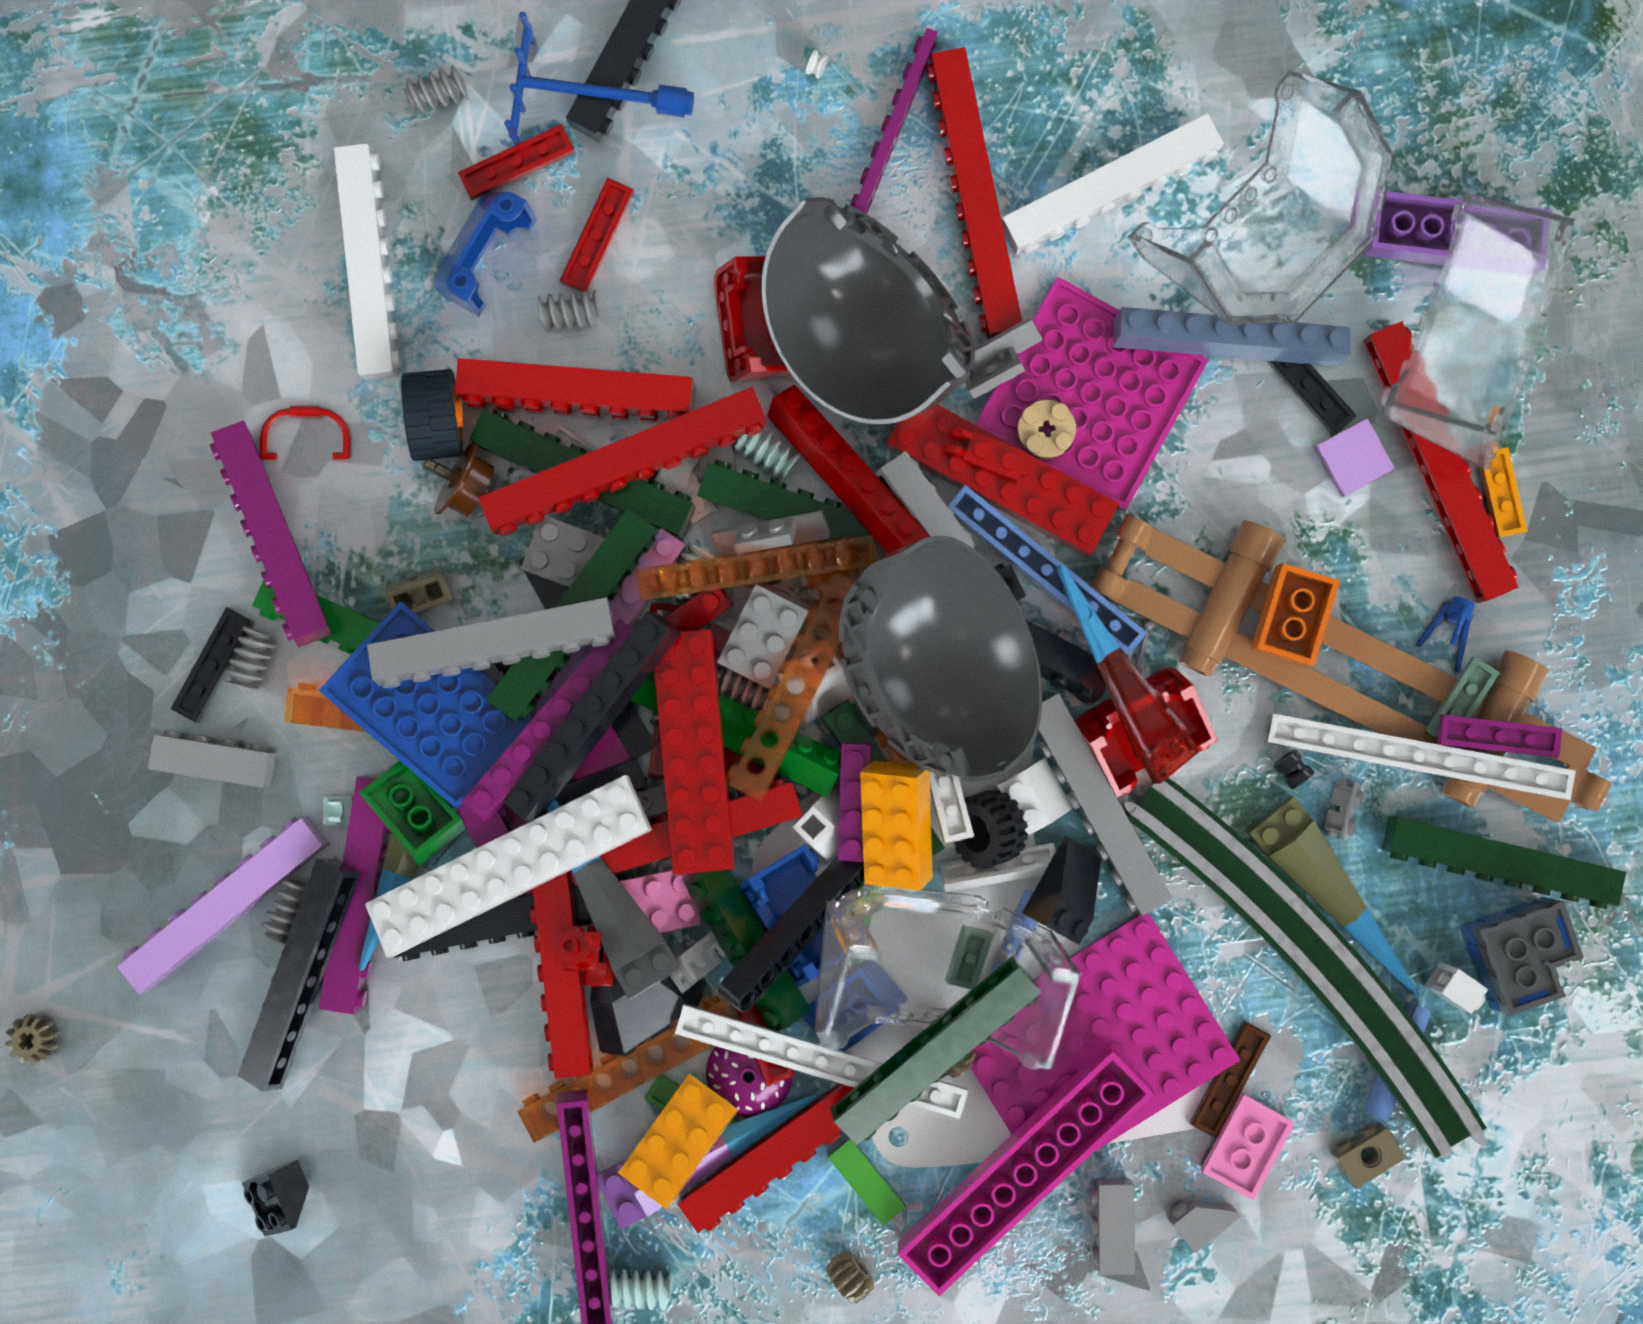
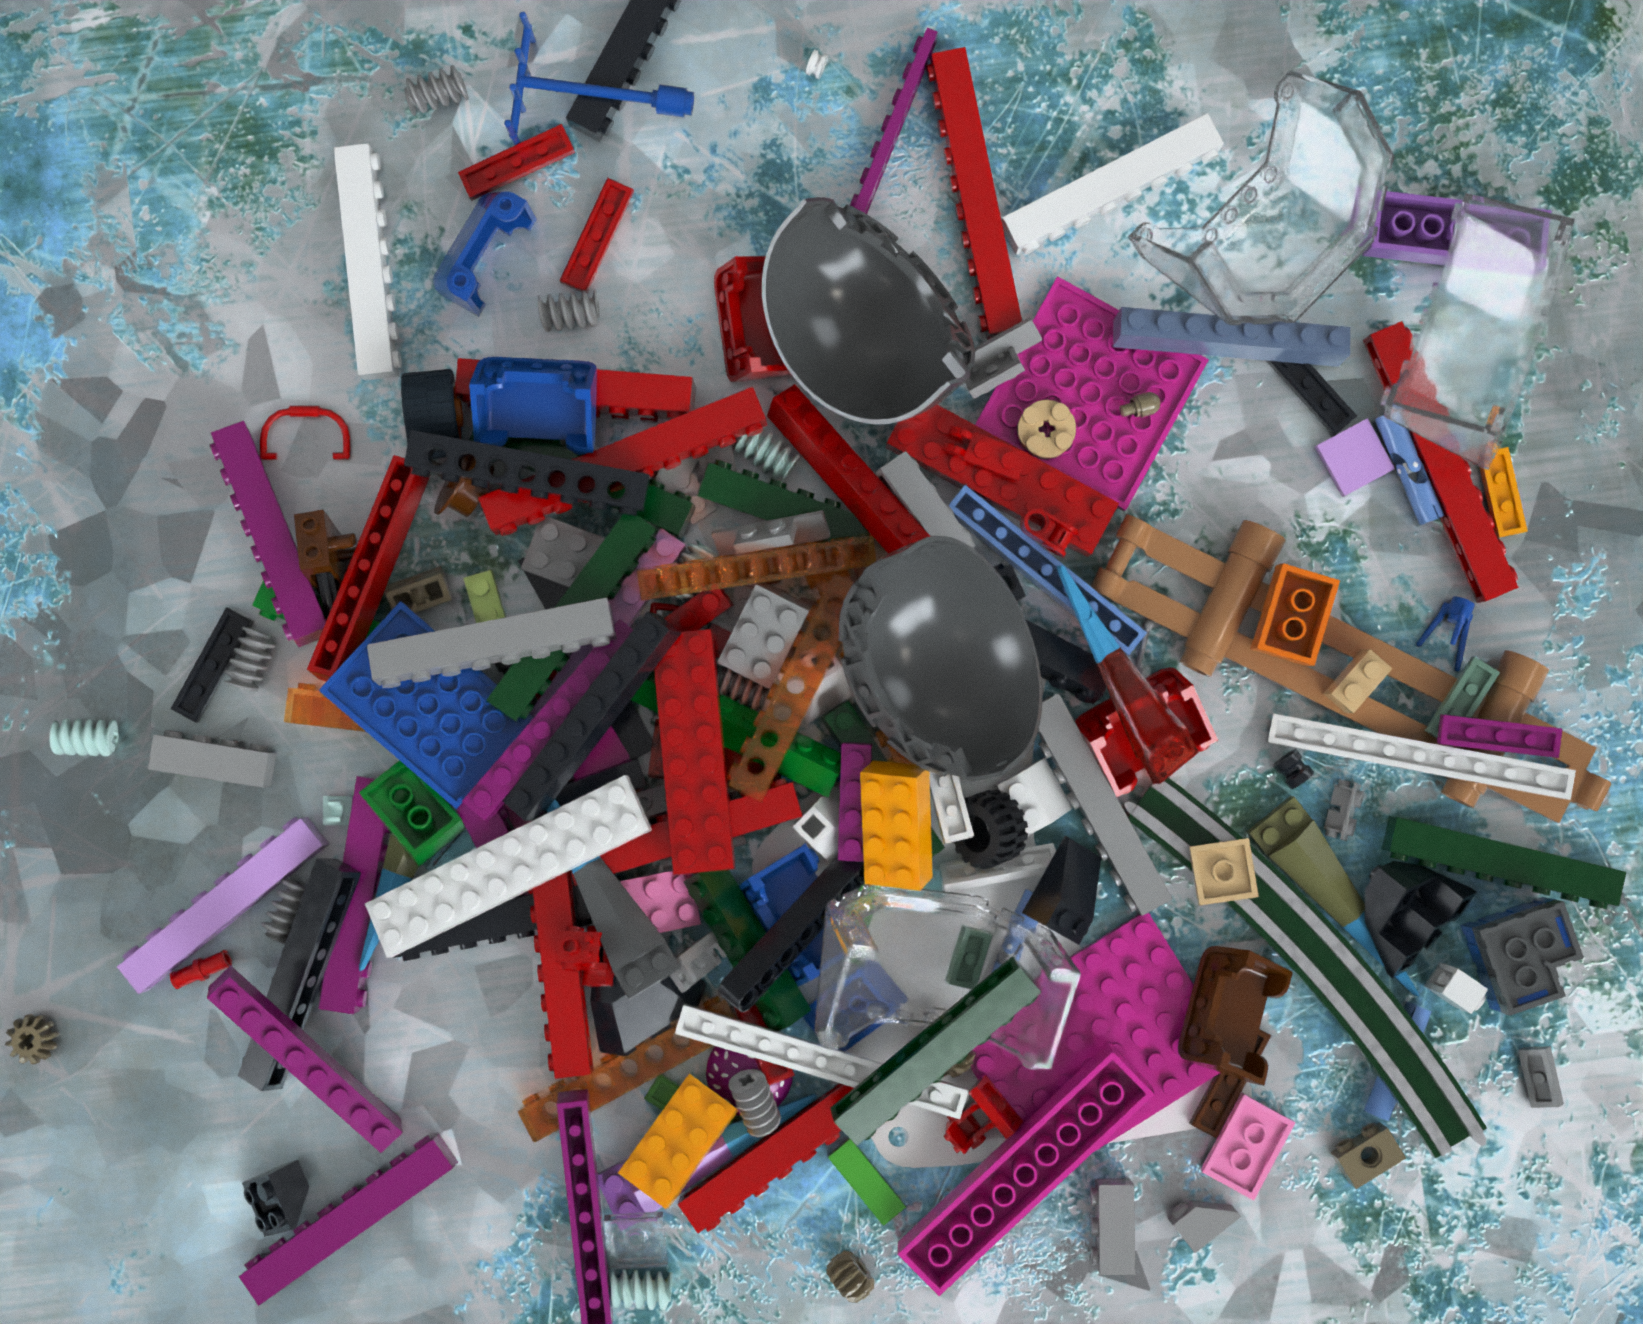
(84, 739): none -> light aqua piece
(200, 969): none -> red pin
(304, 1058): none -> magenta brick
(323, 553): none -> reddish brown piece
(347, 1219): none -> magenta brick
(369, 569): none -> red brick
(423, 445): none -> black brick
(484, 596): none -> yellowish green plate
(534, 401): none -> blue windscreen
(635, 1240): none -> clear tile
(755, 1102): none -> light grey piece
(968, 1132): none -> red tile
(1050, 531): none -> red piece
(1141, 405): none -> dark tan cylinder
(1223, 871): none -> tan plate
(1228, 1011): none -> reddish brown windscreen
(1357, 681): none -> tan brick
(1404, 455): none -> medium blue piece
(1407, 909): none -> black brick
(1541, 1077): none -> light grey plate

